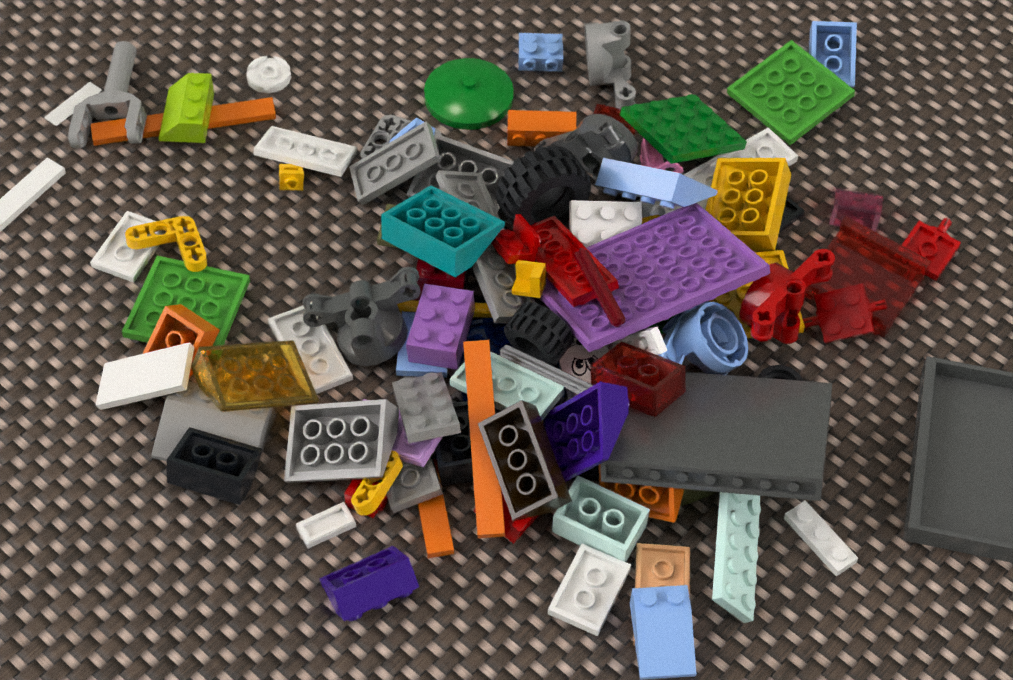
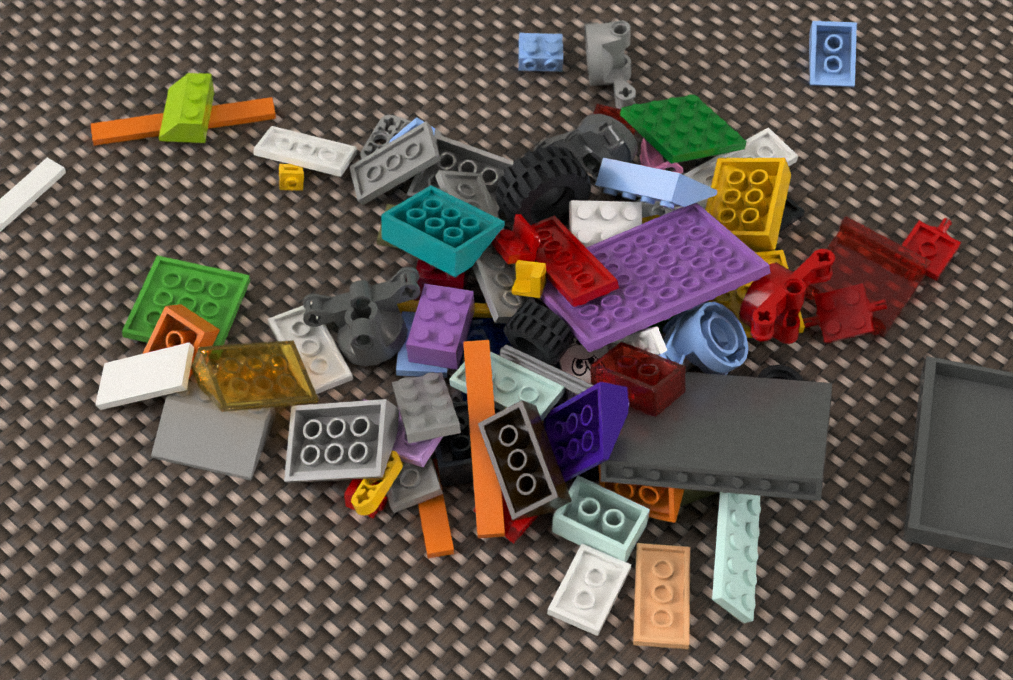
(67, 107): white sticker -> none
(112, 102): light grey piece -> none
(119, 259): white tile -> none
(174, 233): yellow beam -> none
(213, 465): black slope -> none
(268, 74): white tile -> none
(325, 525): white tile -> none
(370, 583): dark purple slope -> none
(468, 93): green dish -> none
(532, 127): orange brick -> none
(599, 288): dark red axle -> none
(663, 632): light blue slope -> none
(790, 92): bright green plate -> none
(820, 538): white plate -> none
(857, 205): clear pink slope -> none

